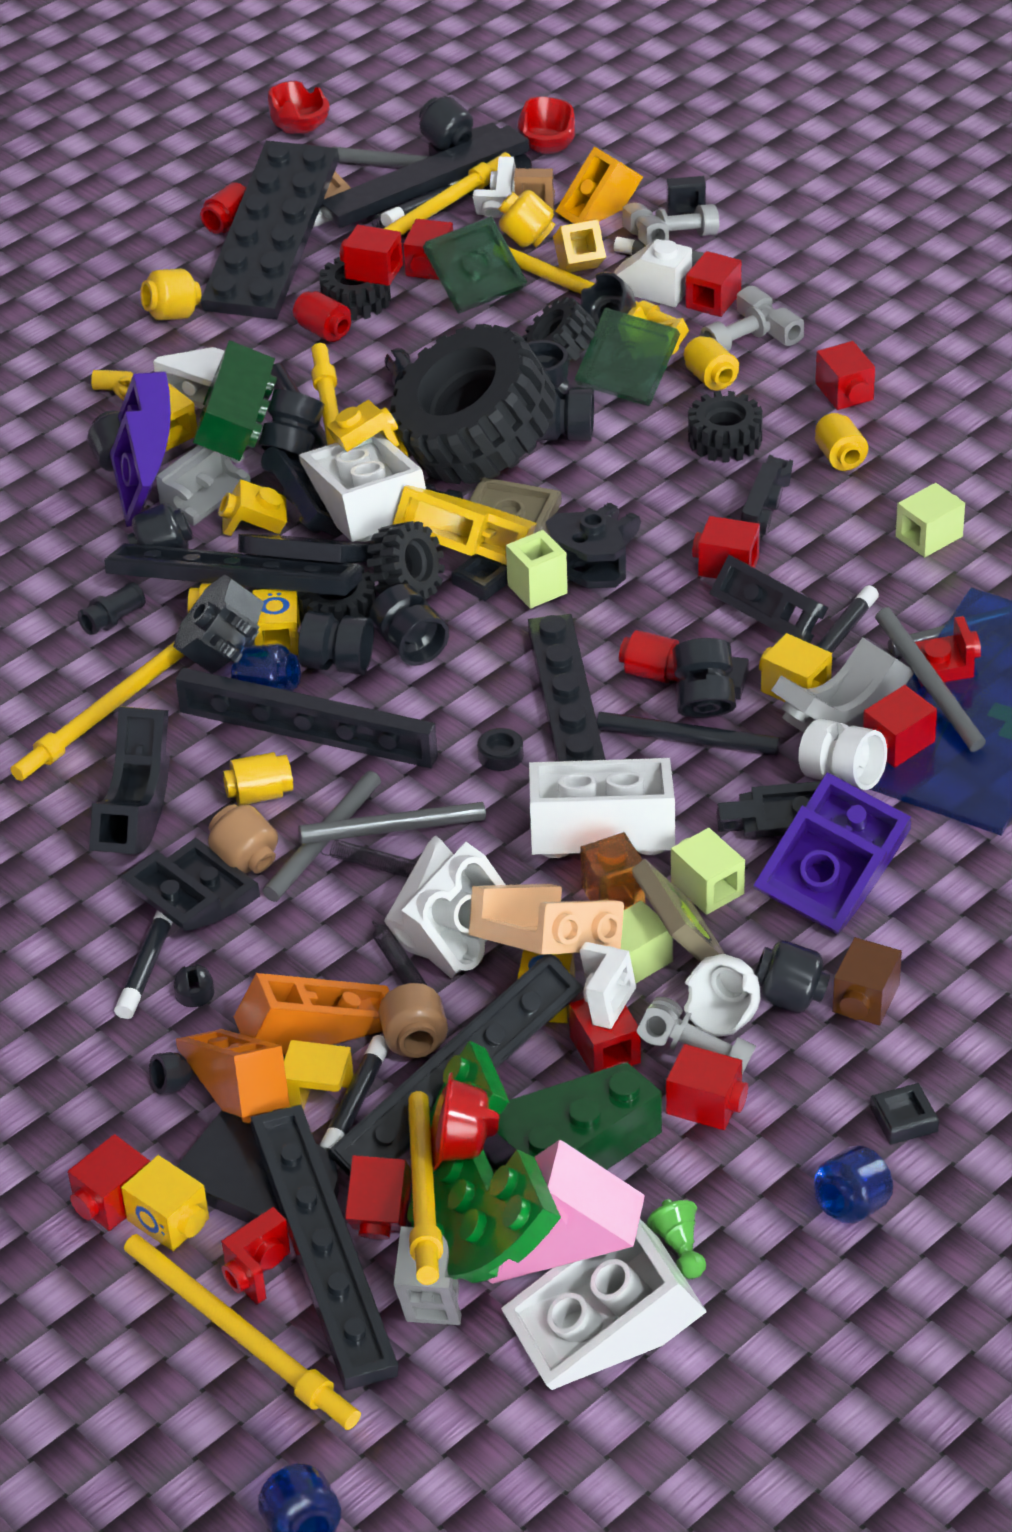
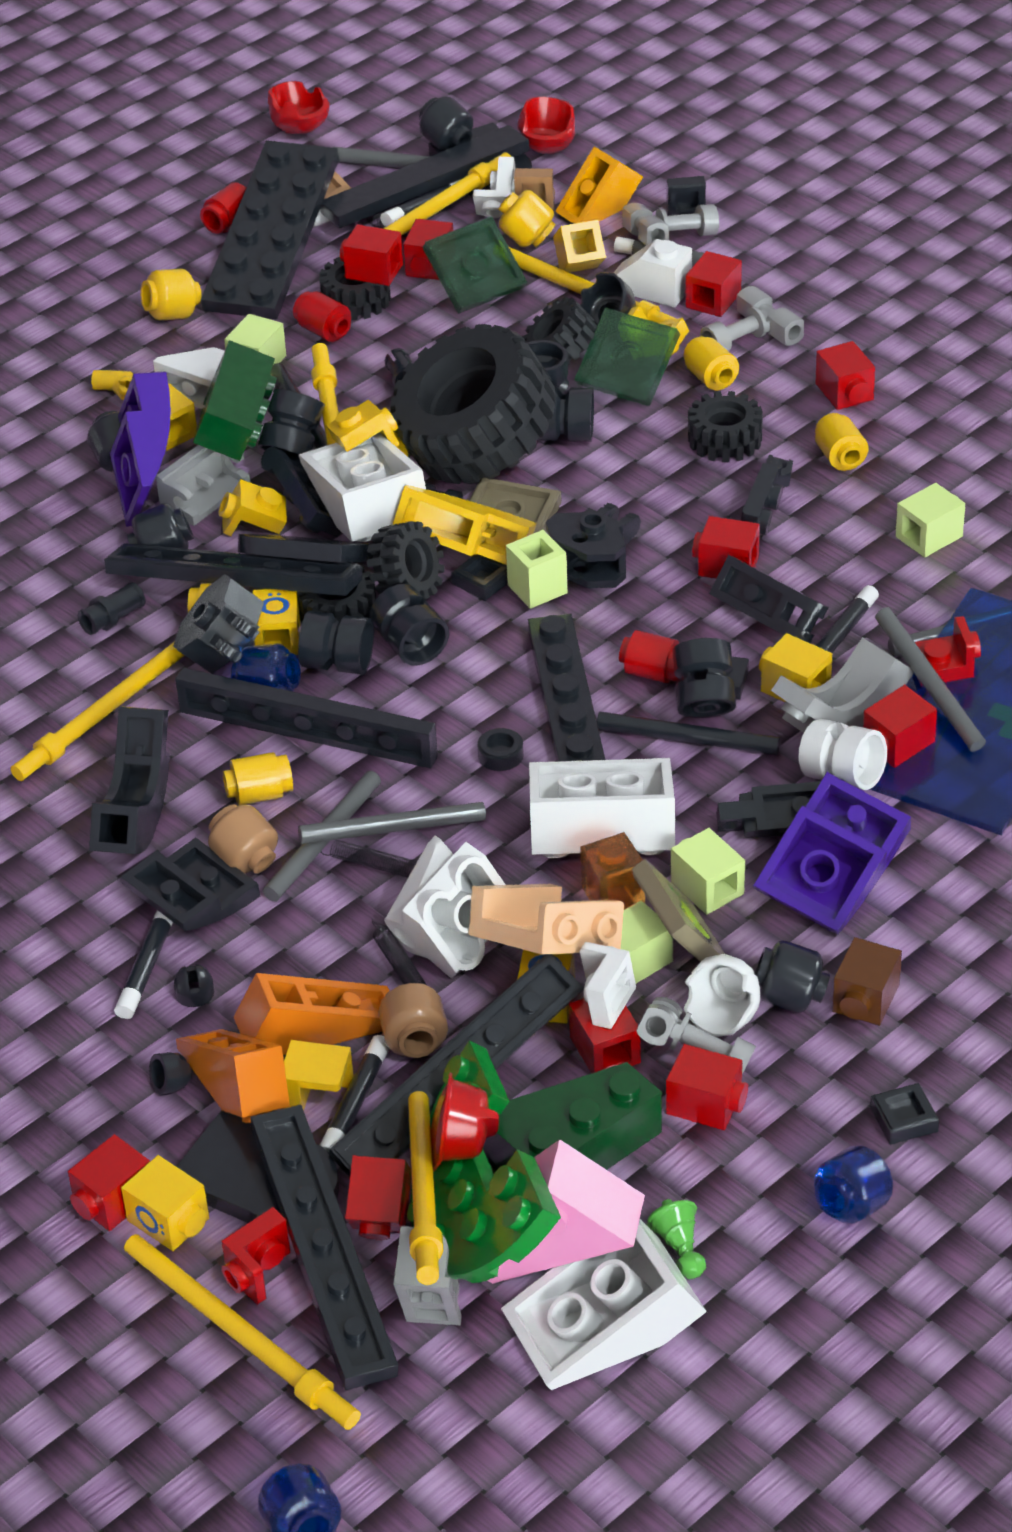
(260, 335): none -> yellowish green brick

